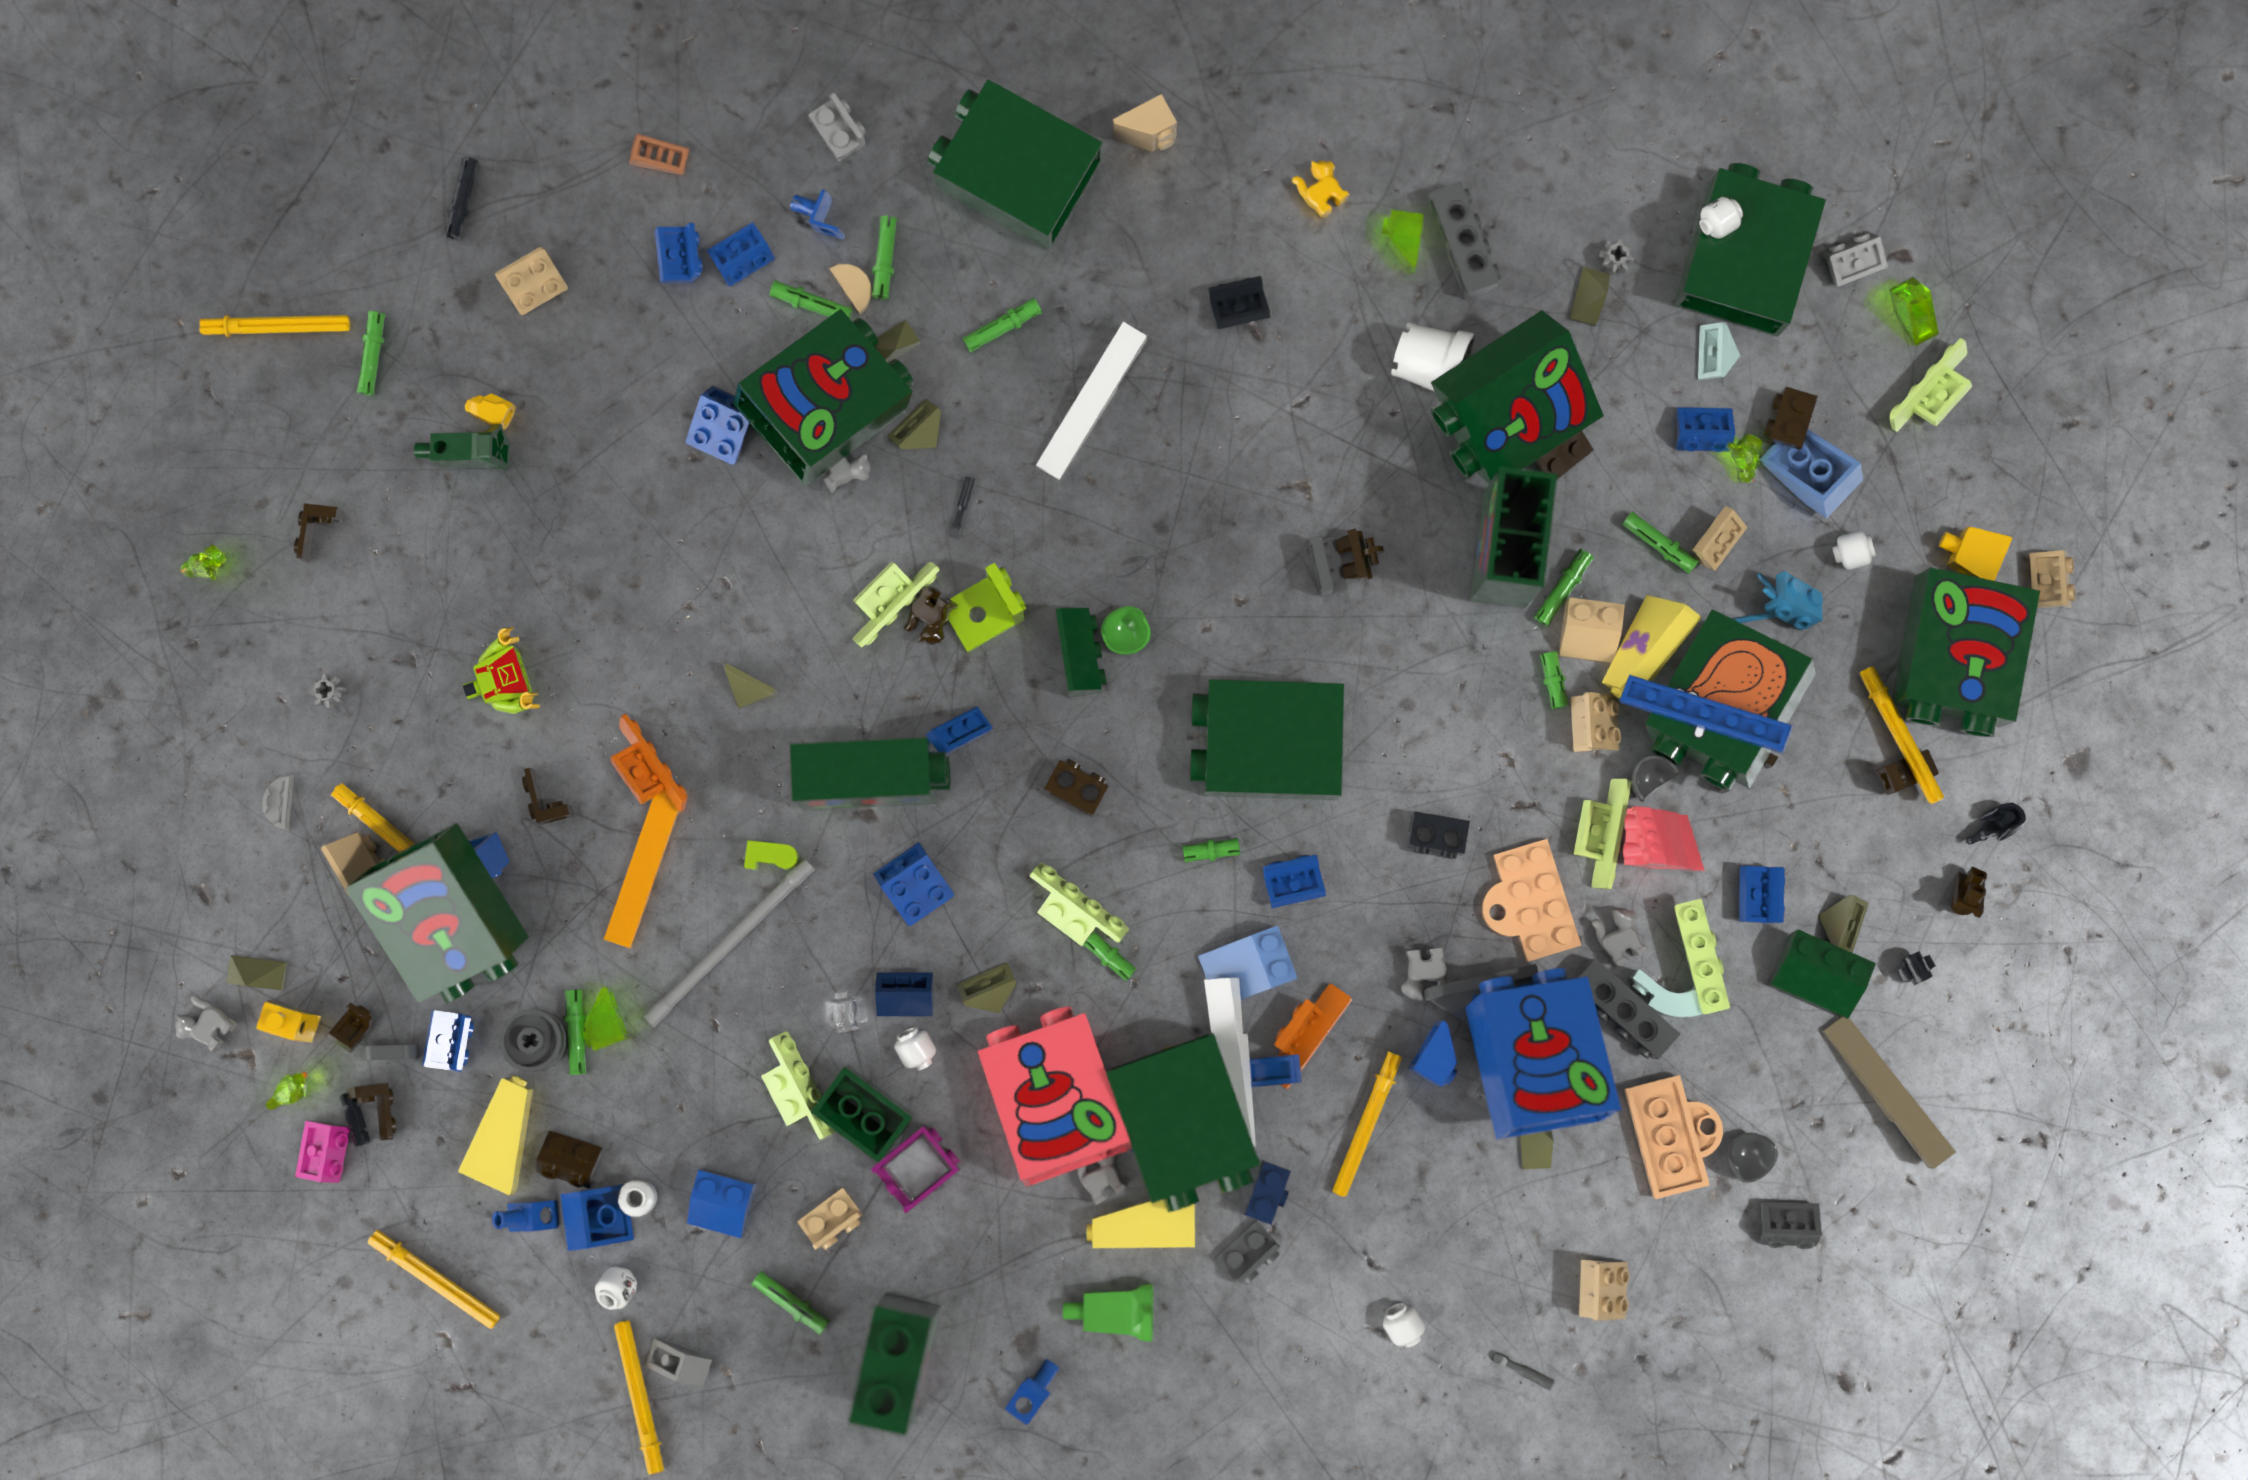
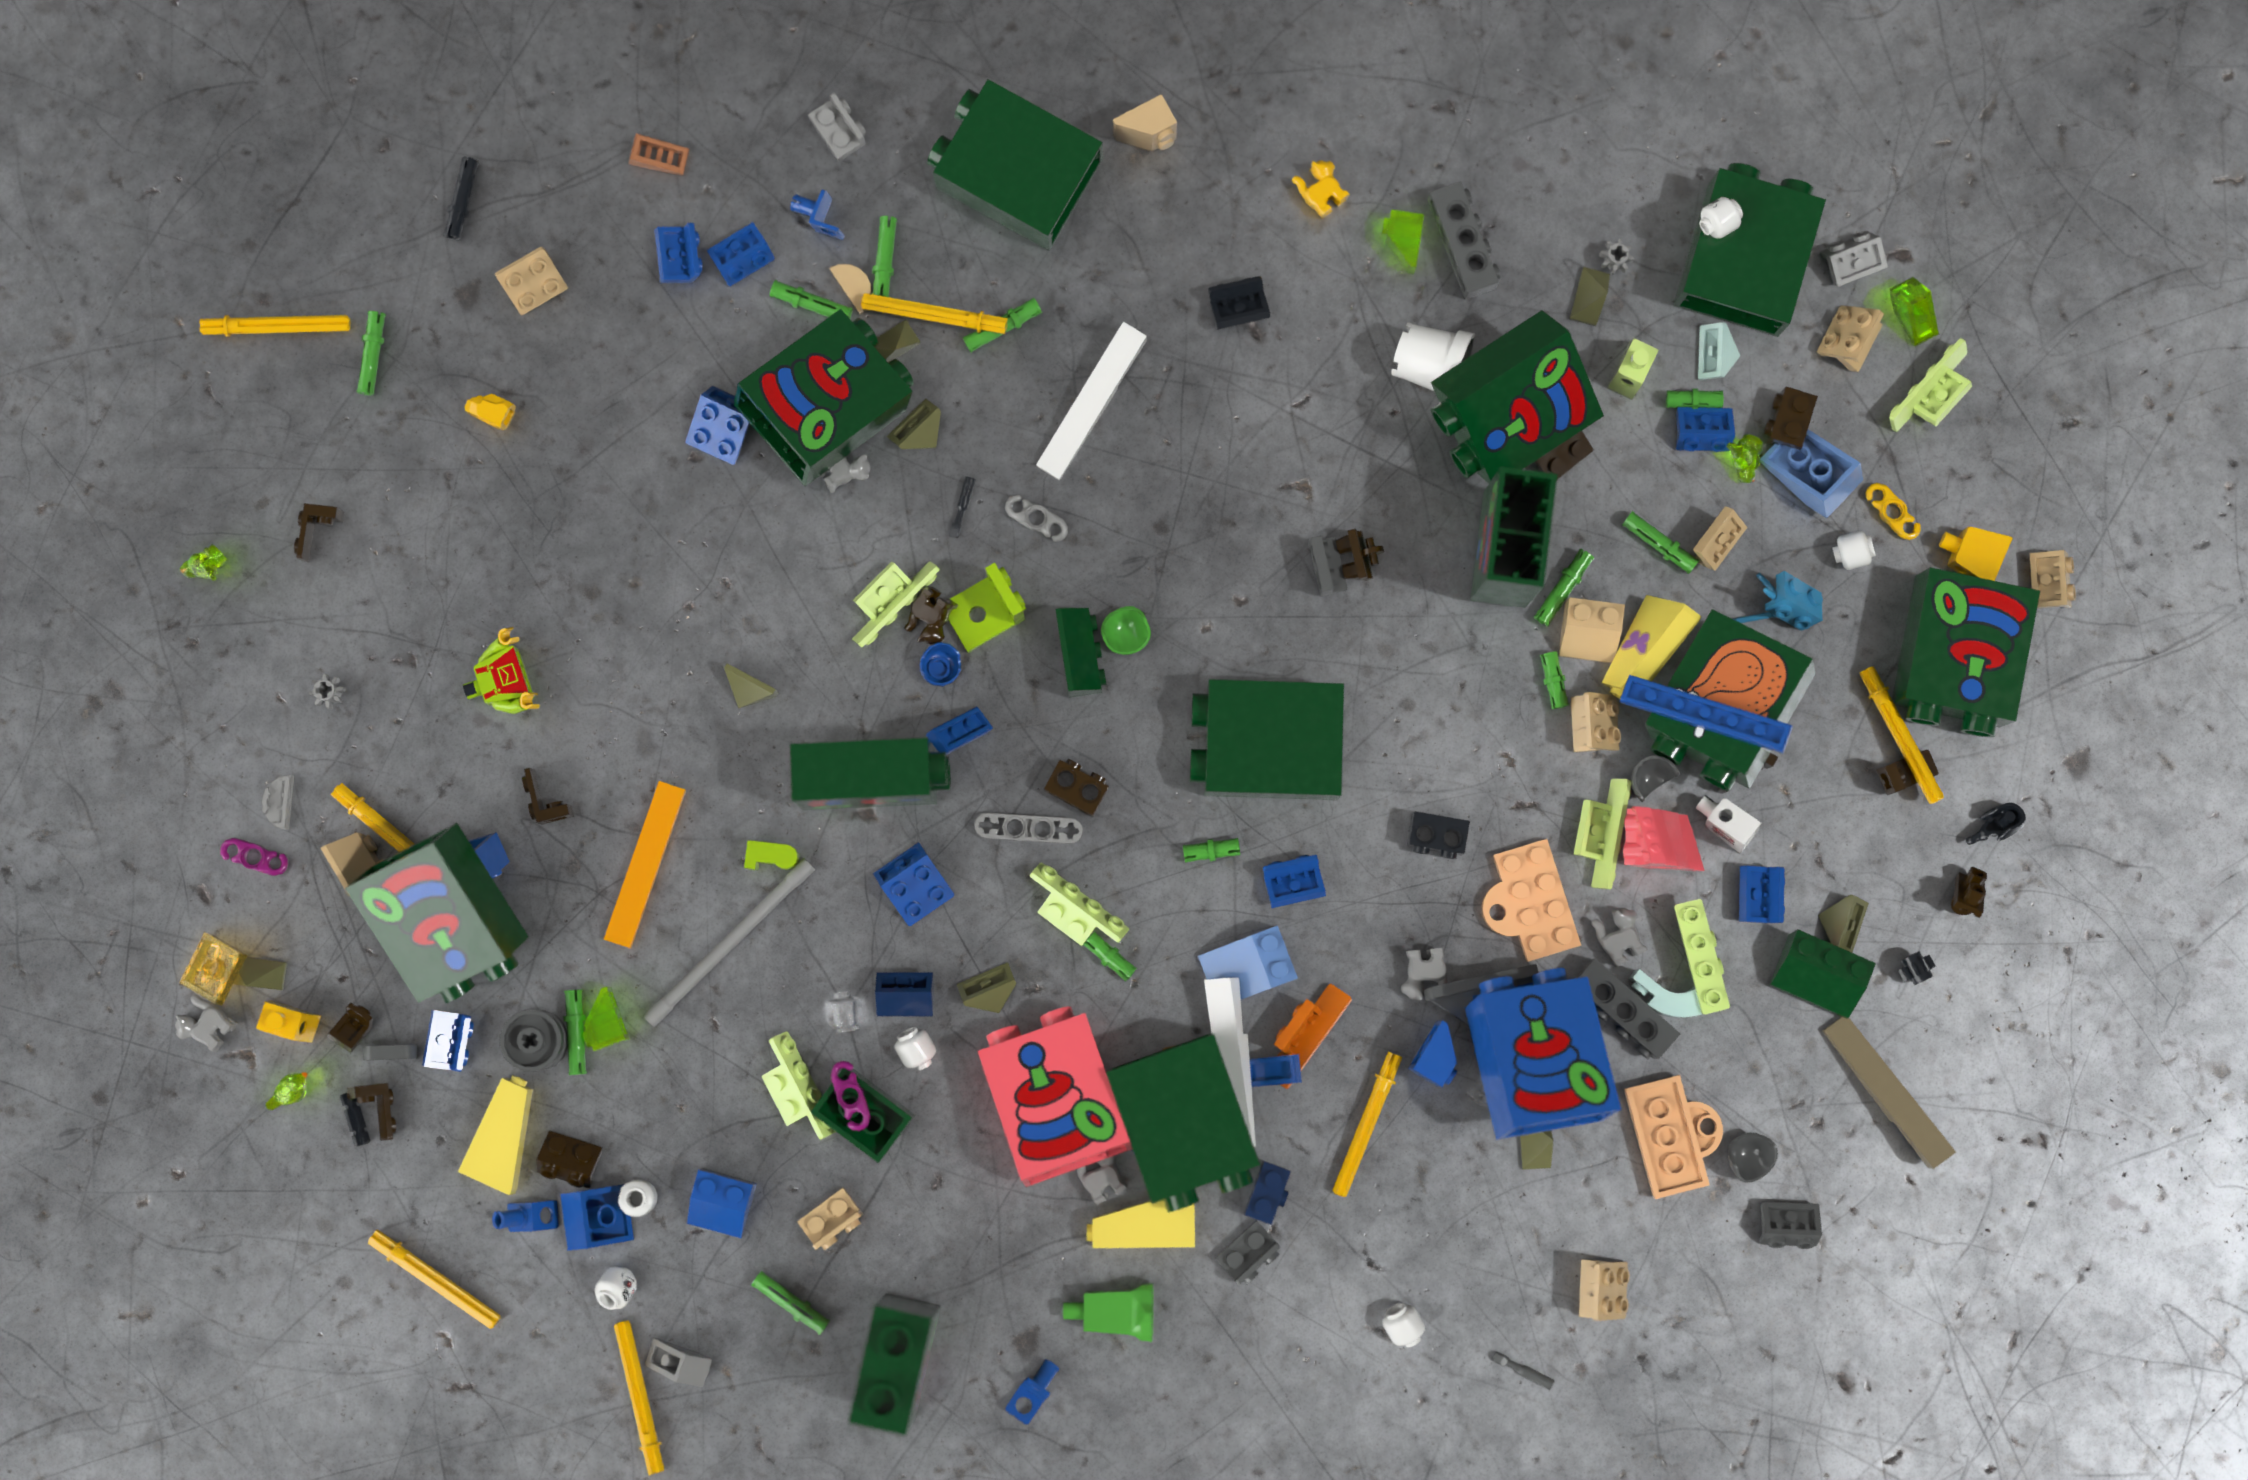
(213, 969): none -> clear yellow plate
(266, 856): none -> magenta piece
(322, 1152): dark pink bracket -> none
(467, 450): dark green piece -> none
(643, 769): orange bracket -> none
(851, 1082): none -> magenta piece
(917, 1167): window -> none
(934, 313): none -> yellow axle
(940, 664): none -> blue hair
(1023, 518): none -> light grey piece
(1028, 833): none -> light grey beam
(1633, 367): none -> yellowish green torso
(1694, 399): none -> bright green pin
(1735, 832): none -> white torso
(1851, 335): none -> tan bracket
(1890, 498): none -> yellow piece

